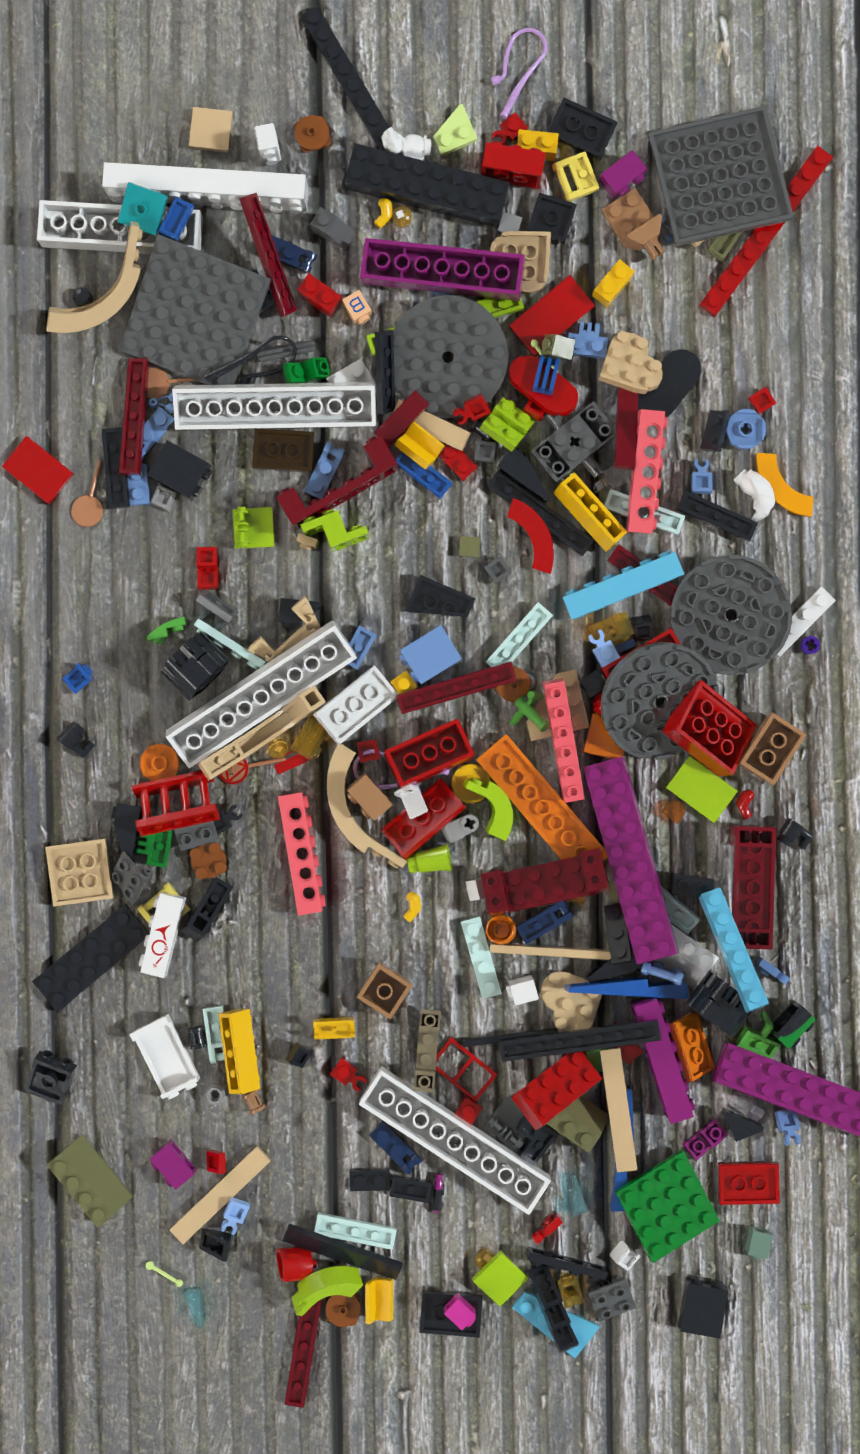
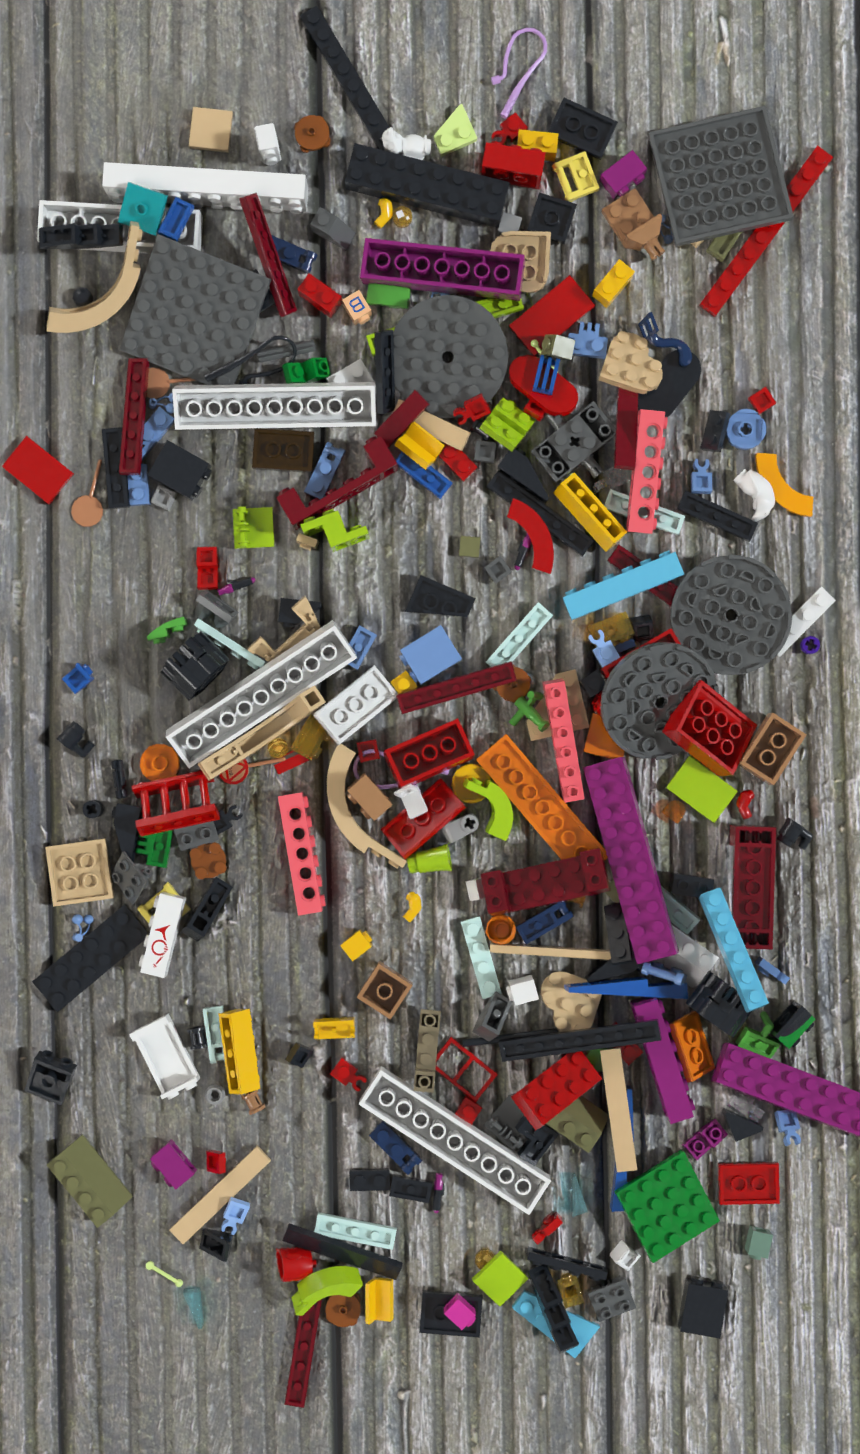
(77, 919): none -> medium blue piece
(80, 236): none -> black slope
(87, 810): none -> black bush
(119, 779): none -> black axle
(236, 585): none -> piece
(357, 944): none -> yellow brick
(388, 296): none -> bright green slope
(492, 1017): none -> dark grey slope
(522, 549): none -> black piece
(684, 351): none -> dark blue piece

